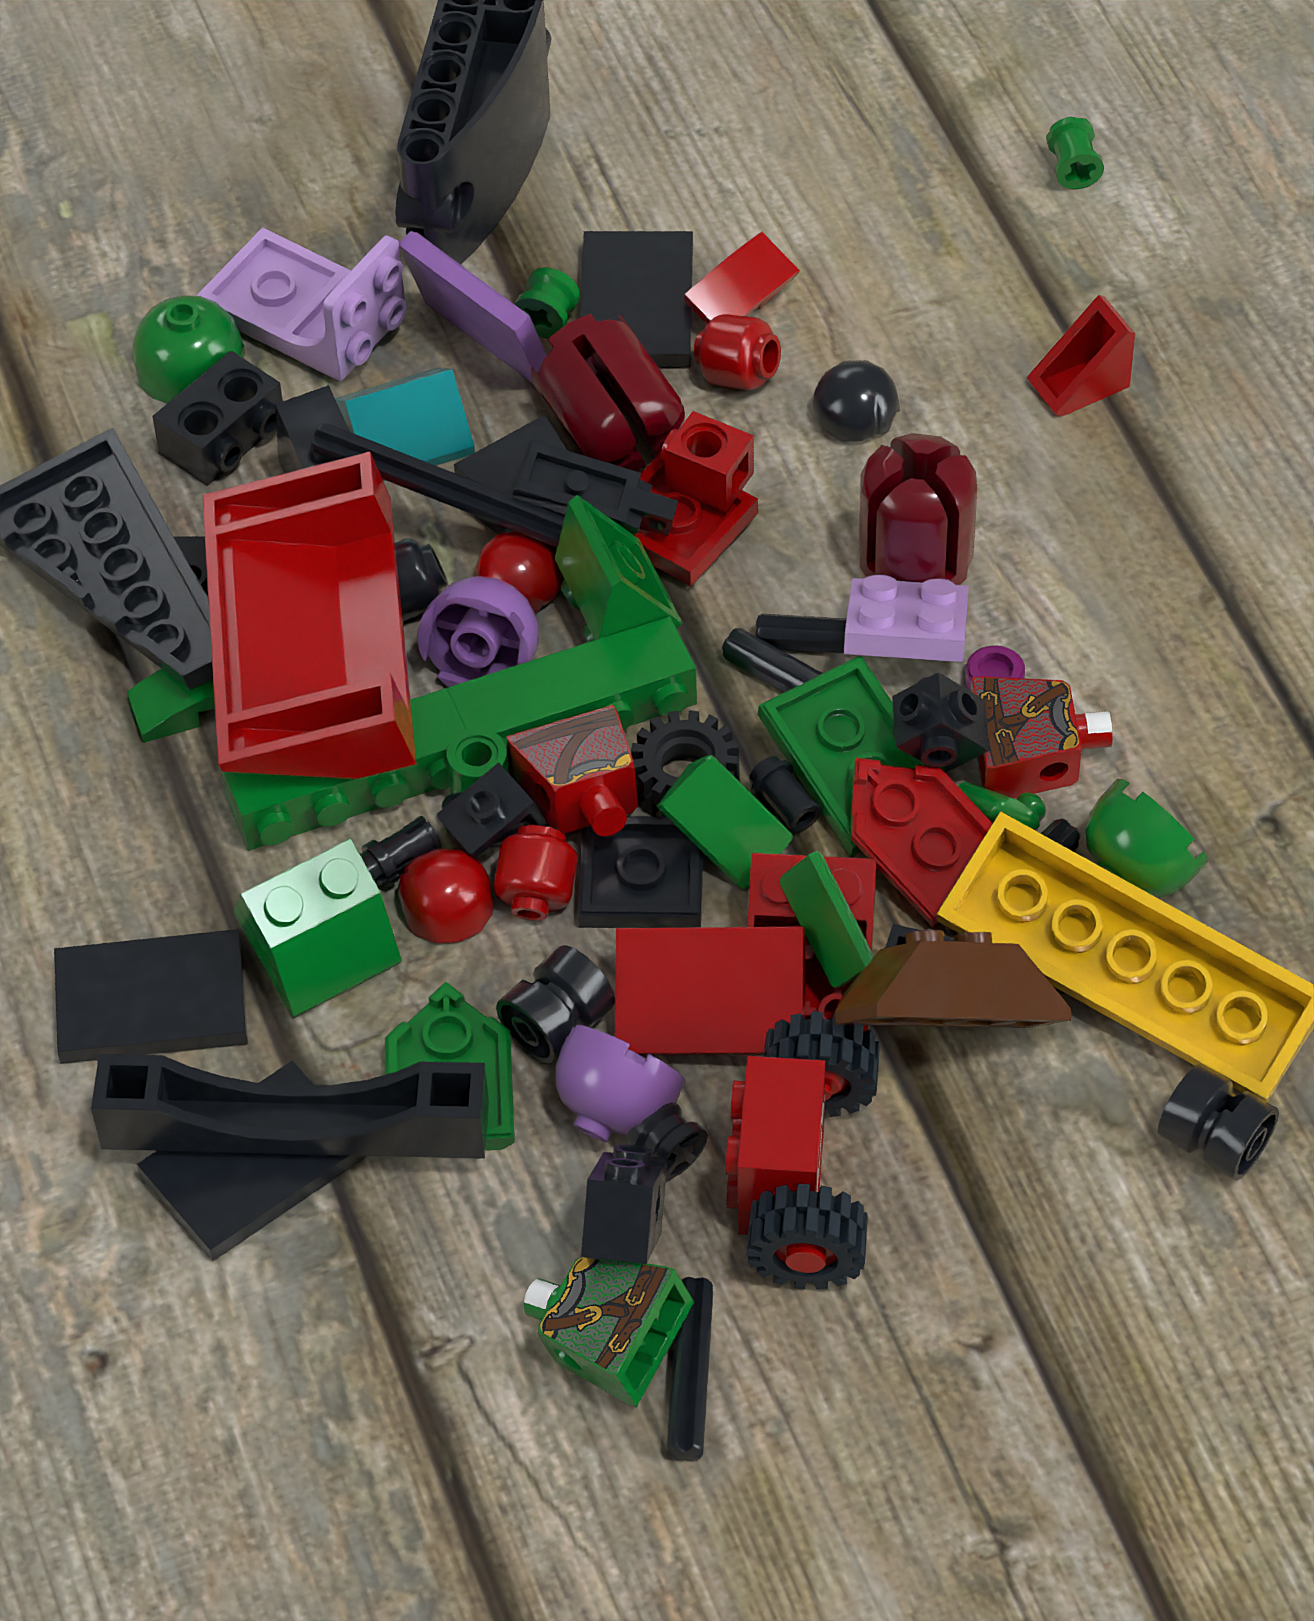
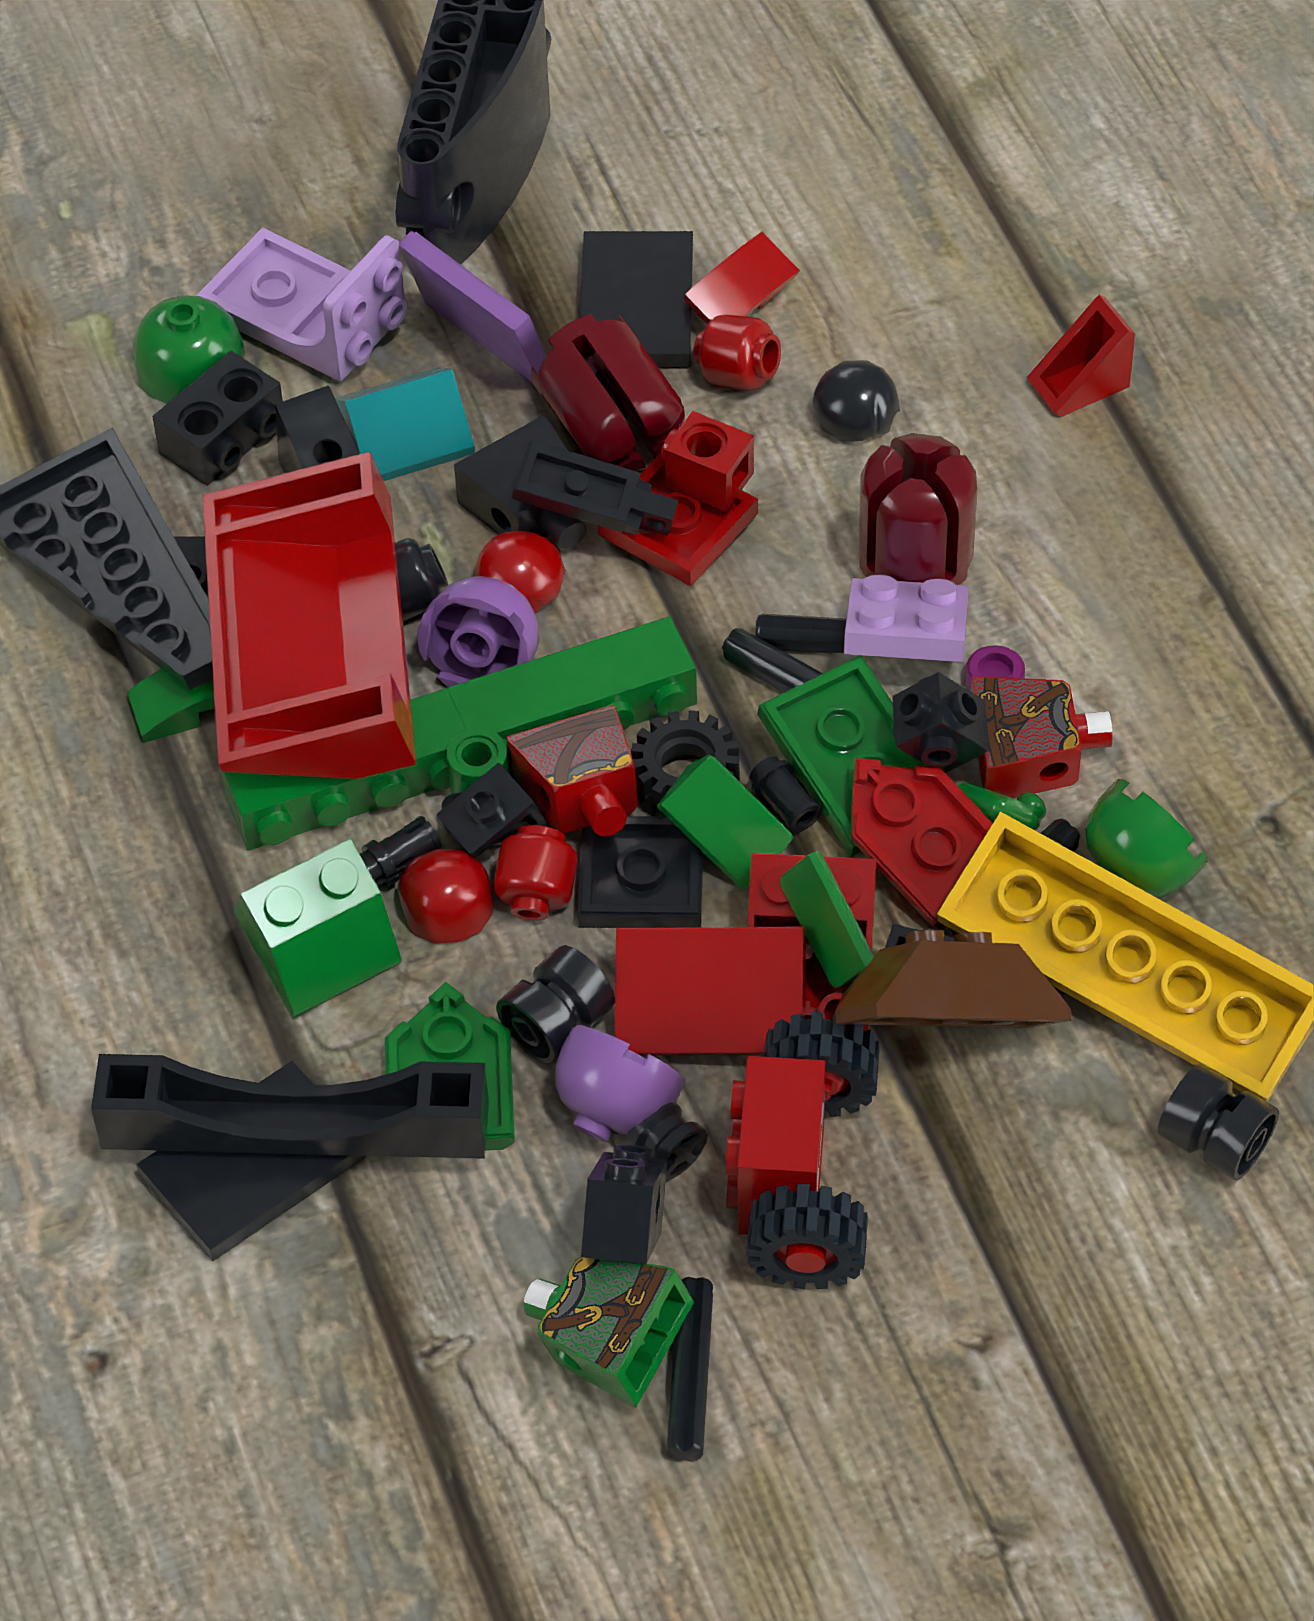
(150, 996): black tile -> none
(442, 485): black axle -> none
(548, 300): green wheel -> none
(608, 574): green slope -> none
(1077, 161): green bush -> none

